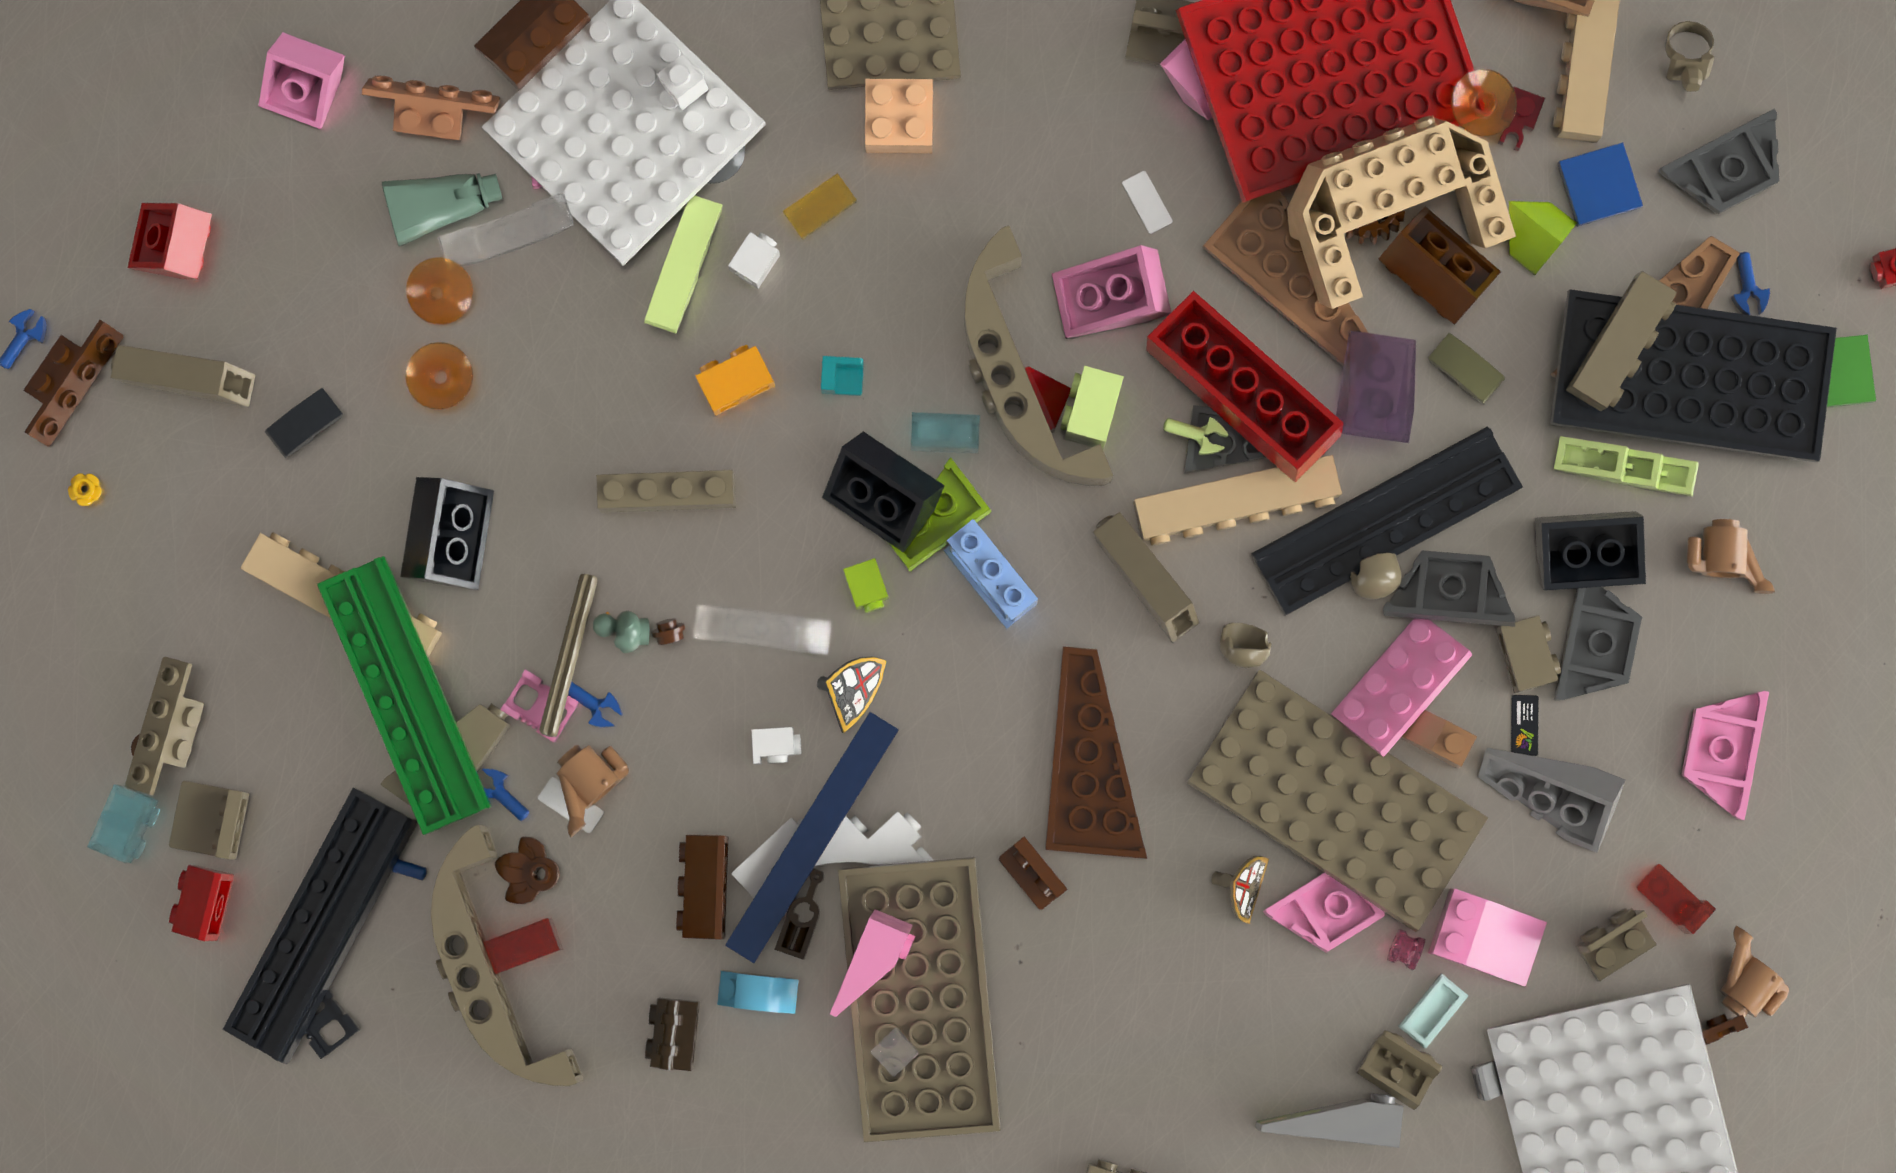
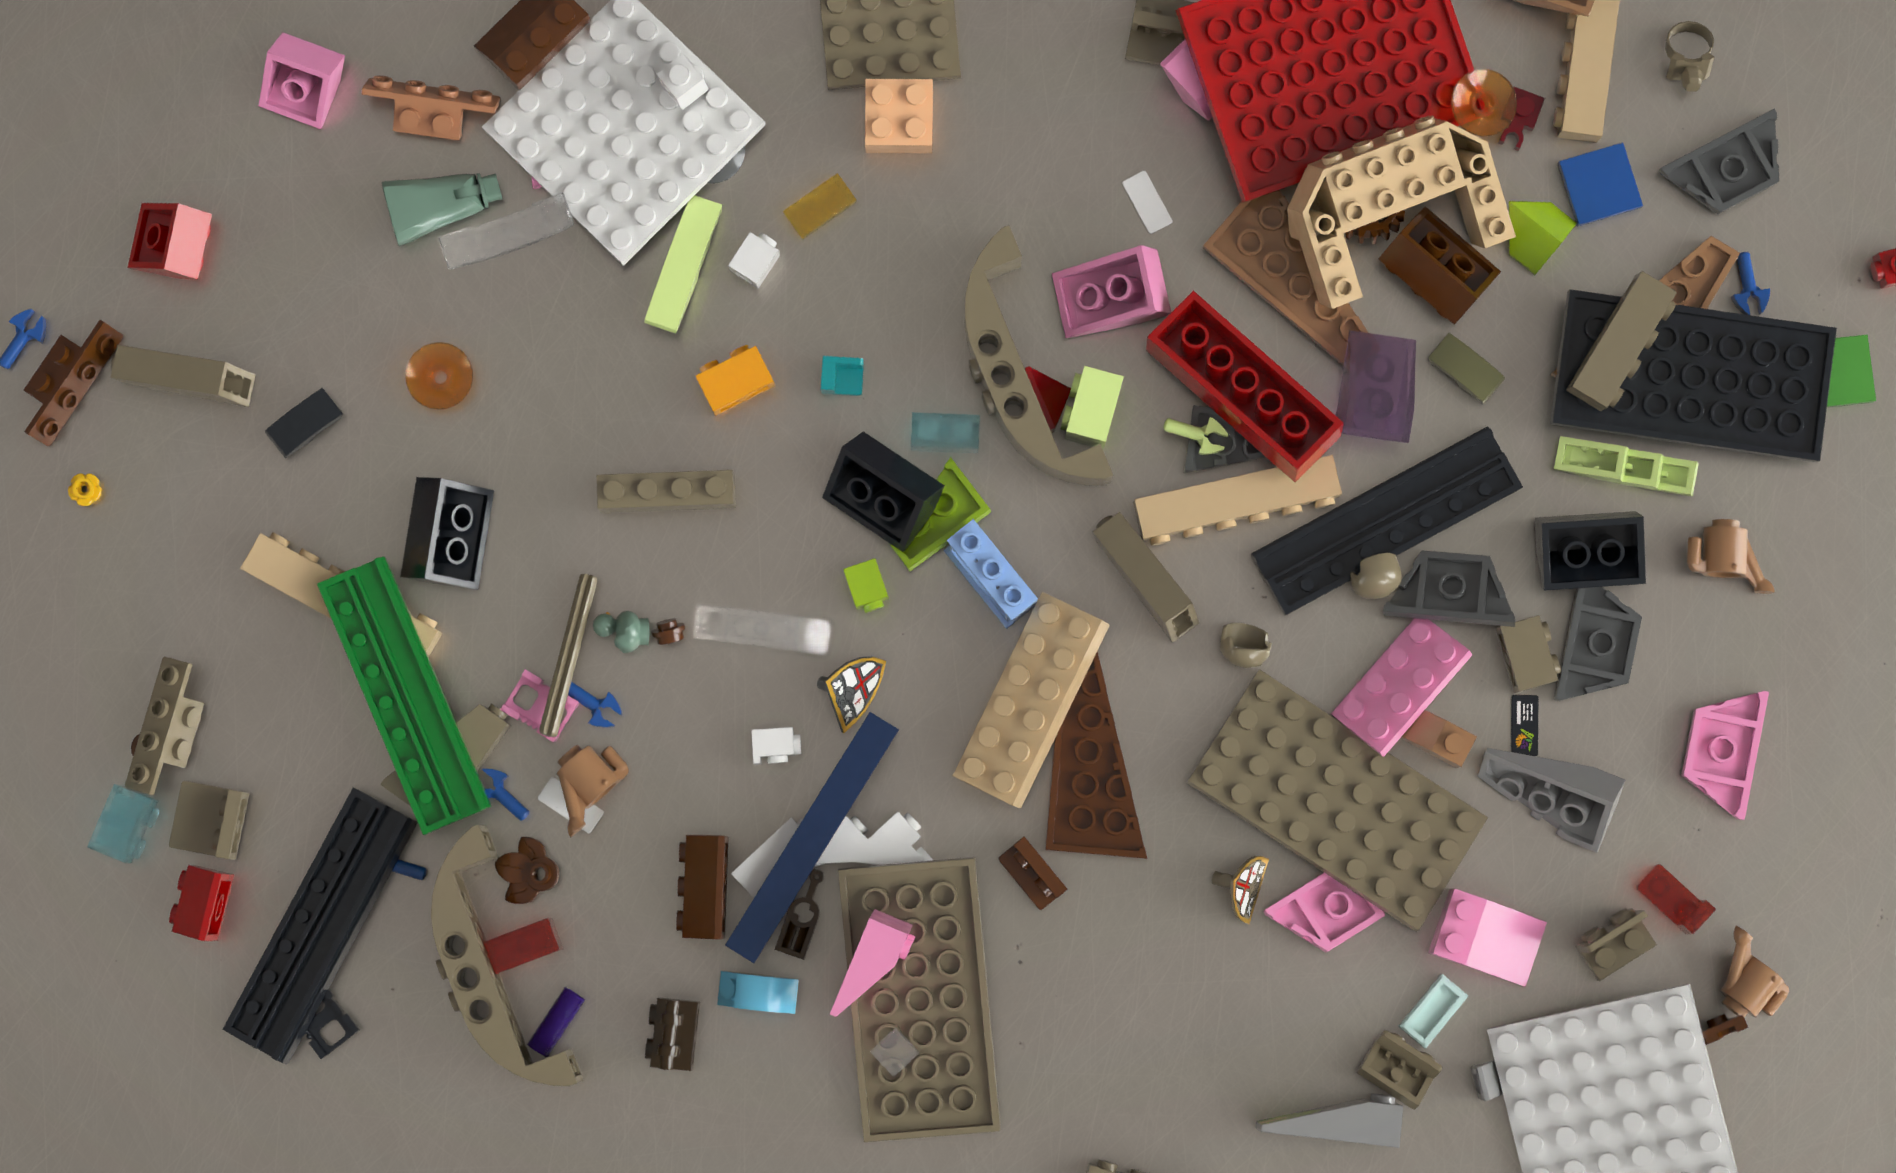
(455, 288): clear orange dish -> none
(554, 1020): none -> dark purple piece
(1031, 700): none -> tan brick
(1406, 949): clear pink wheel -> none

